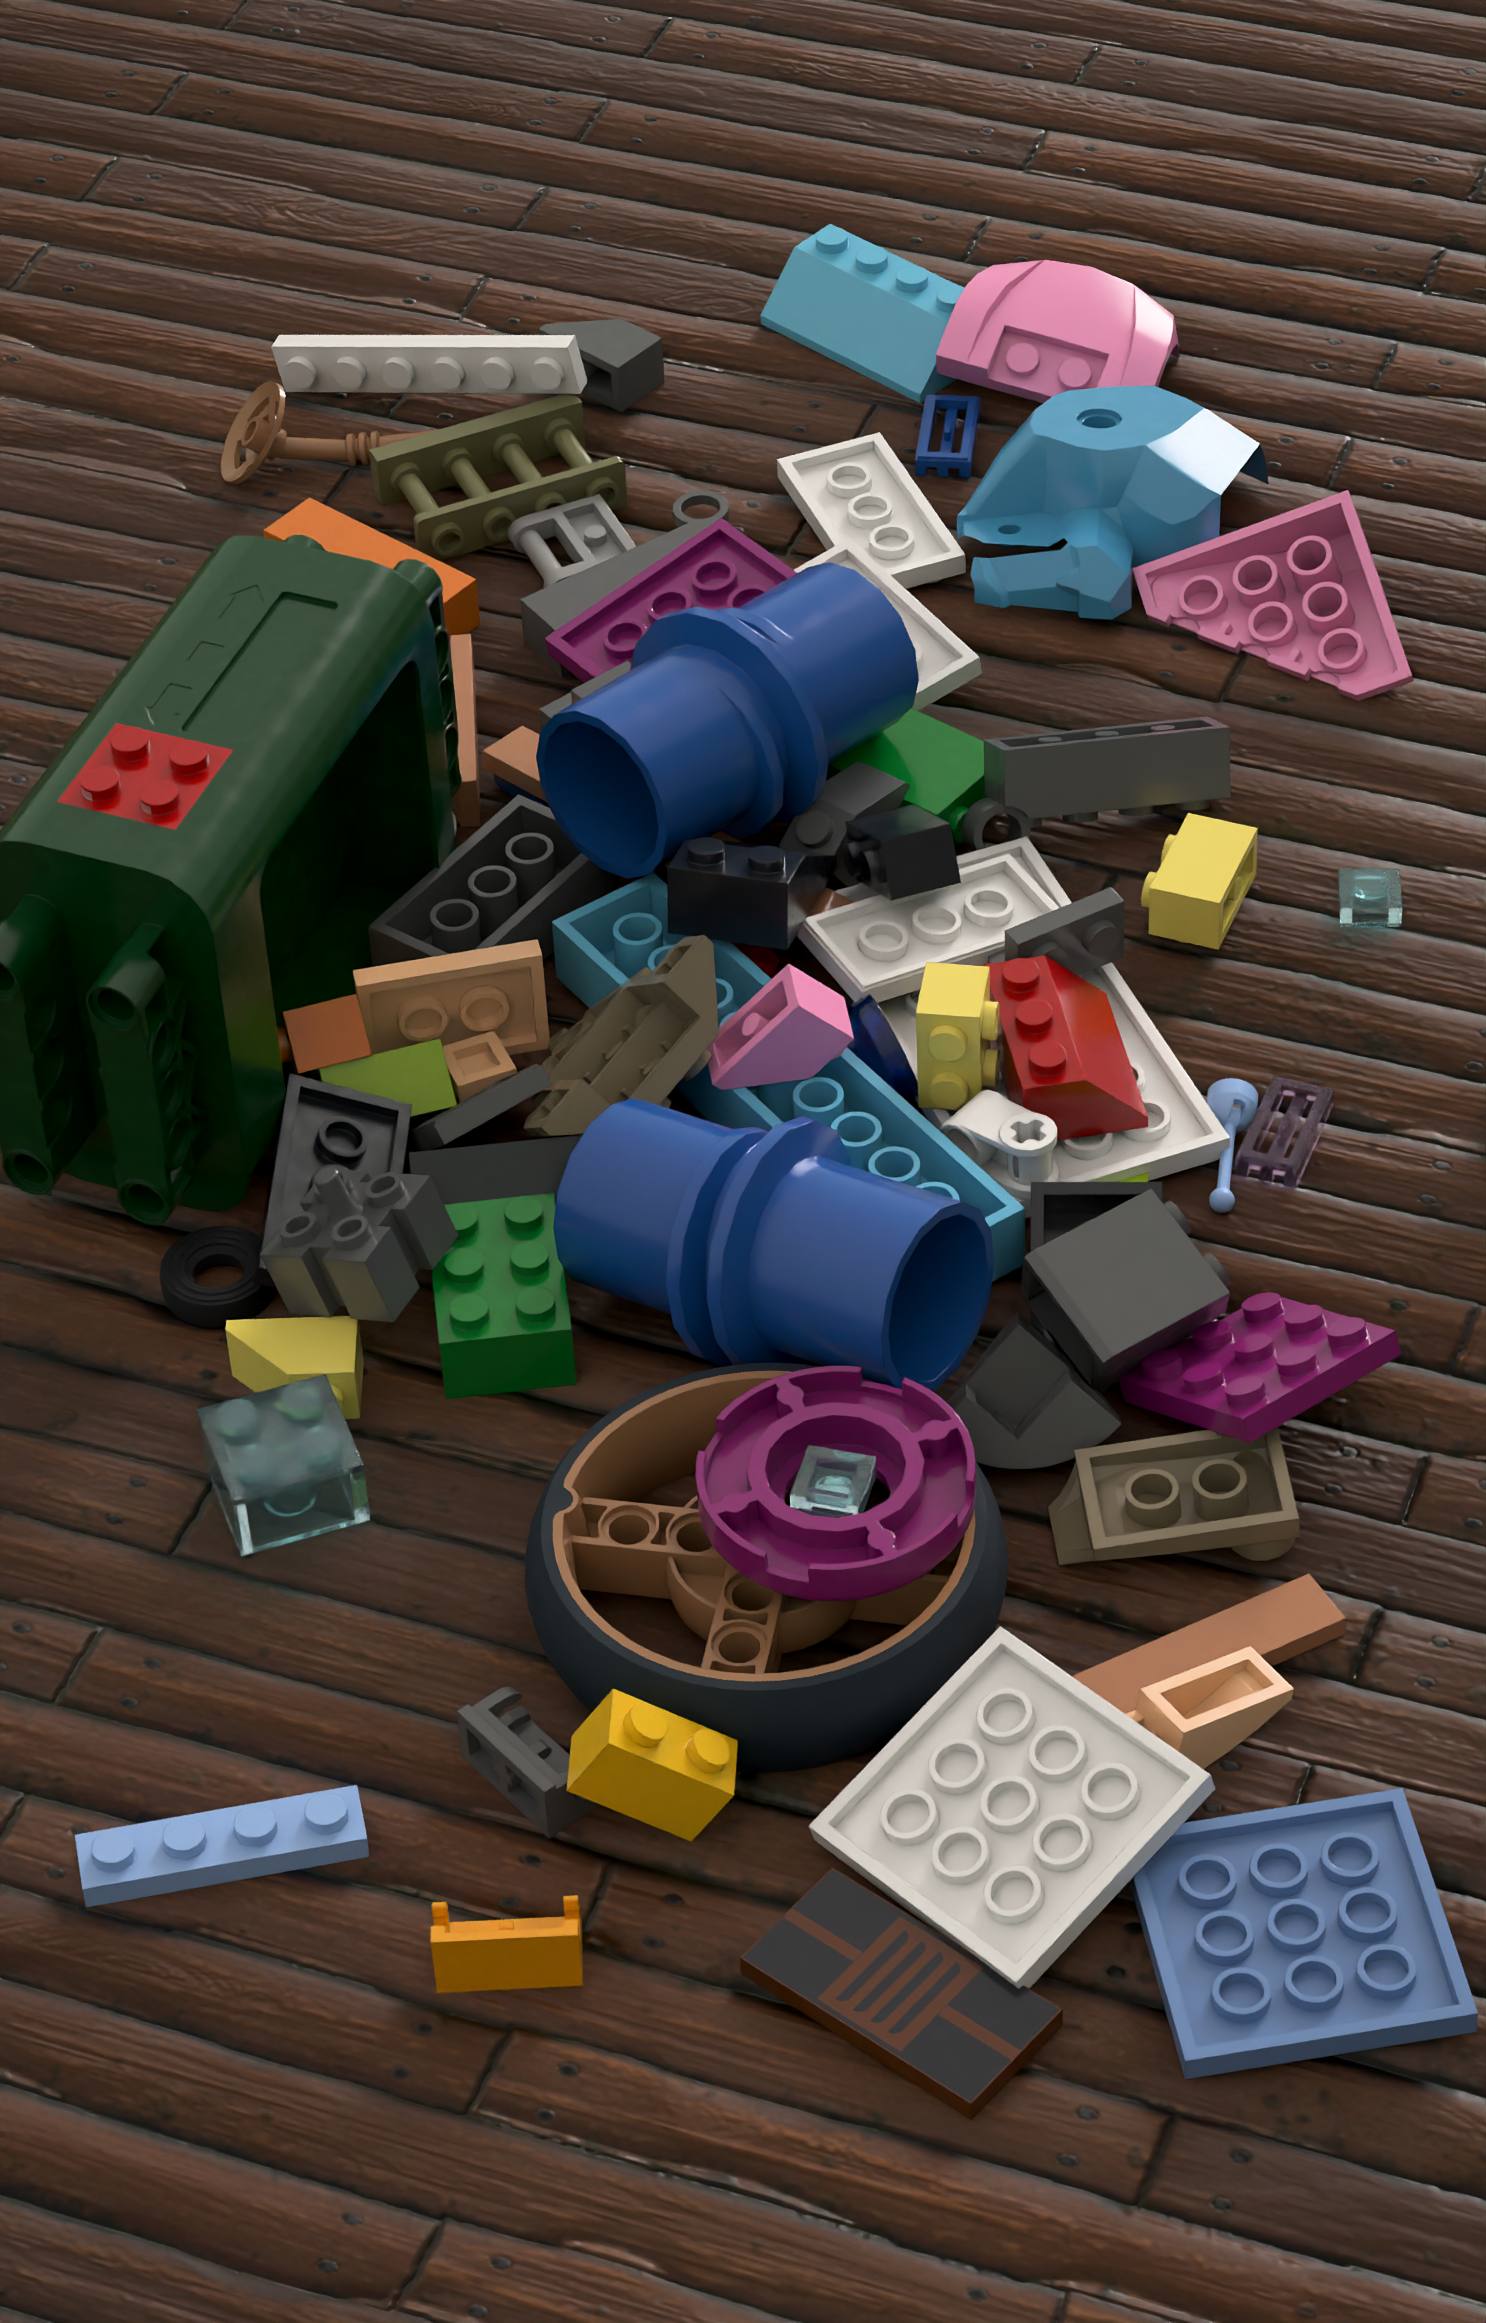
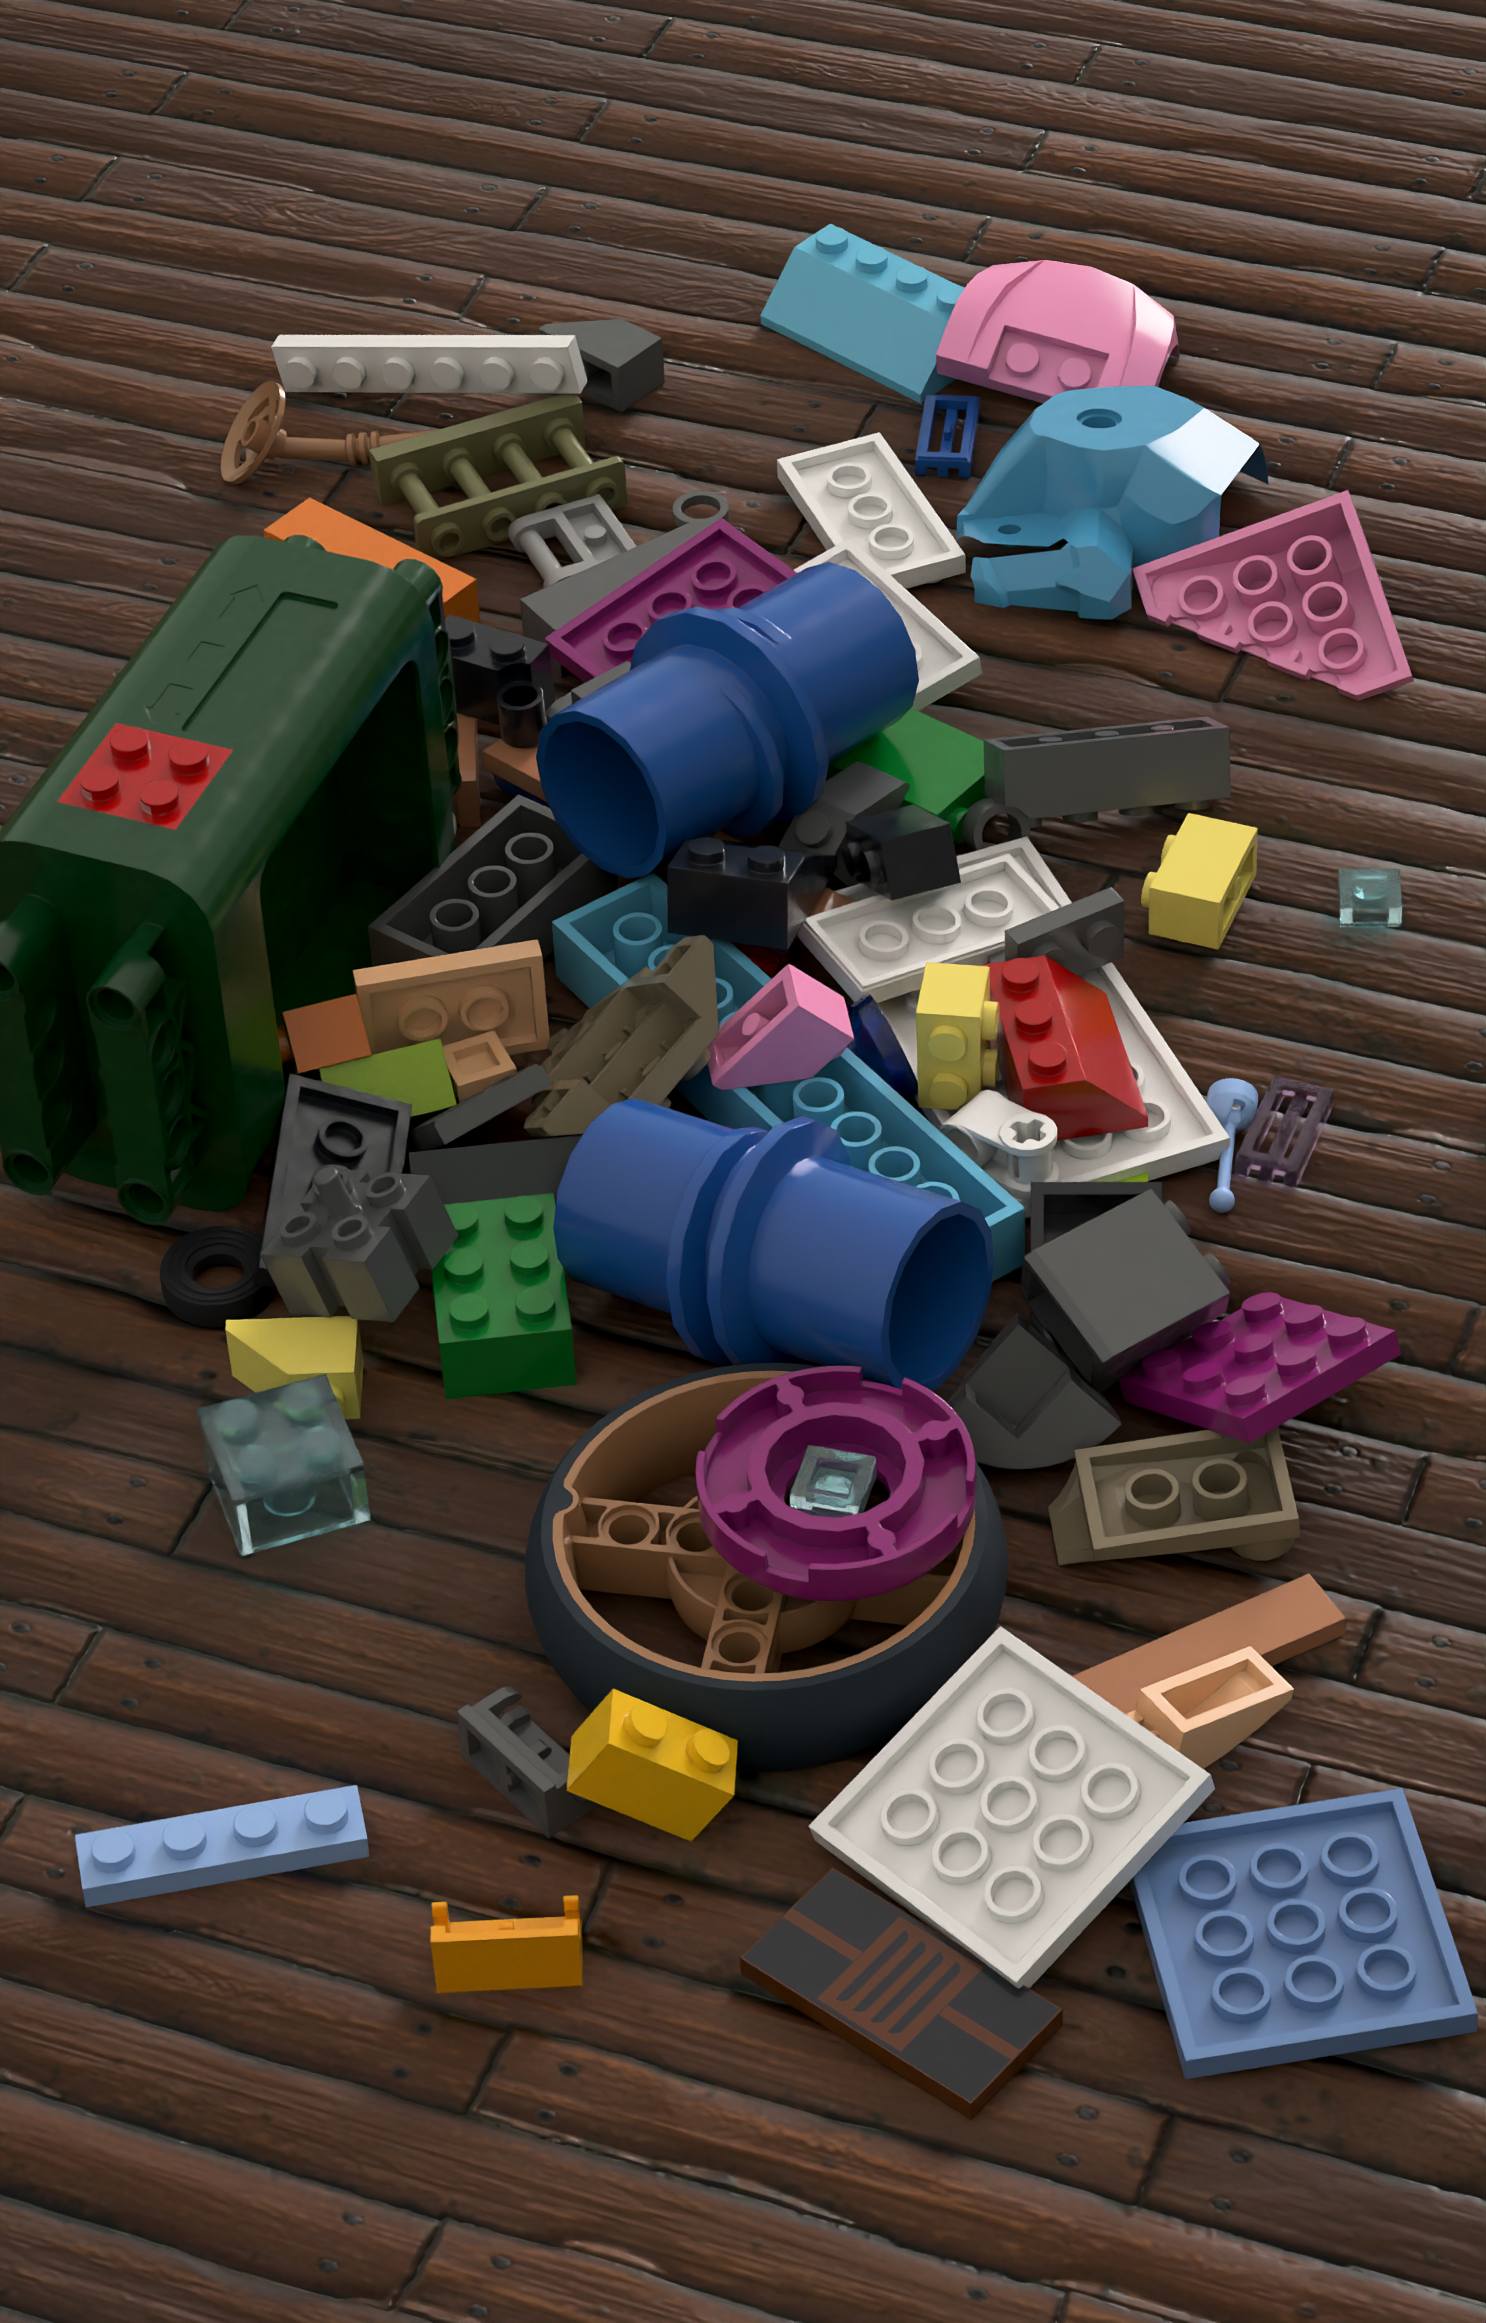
(501, 679): none -> black hinge

